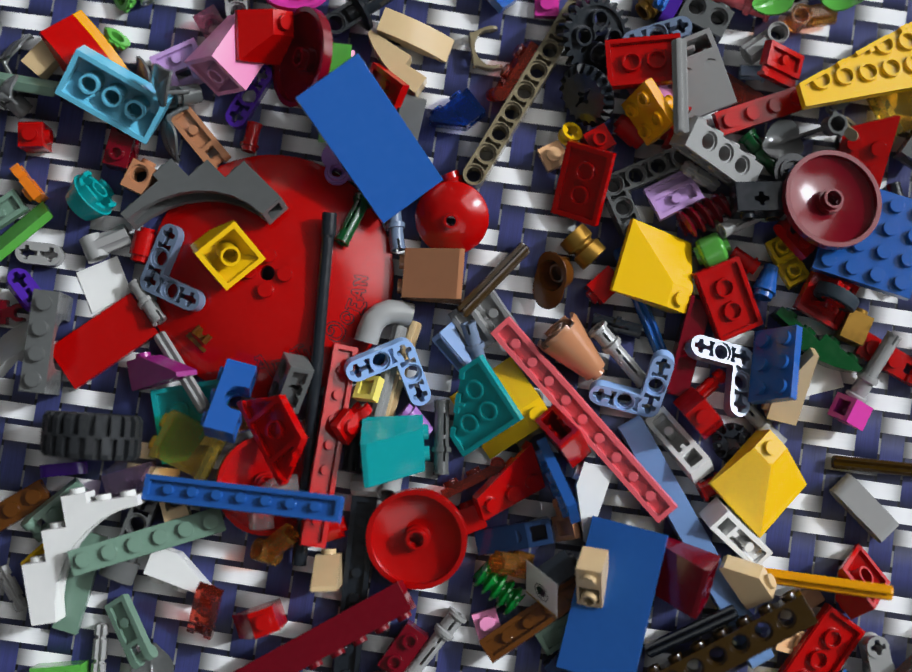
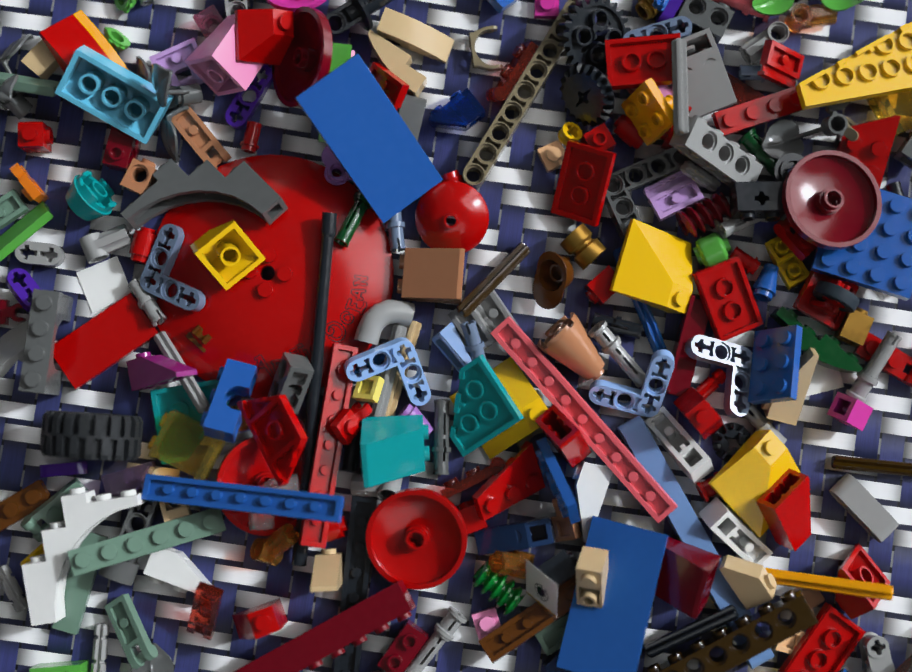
(788, 509): none -> red slope

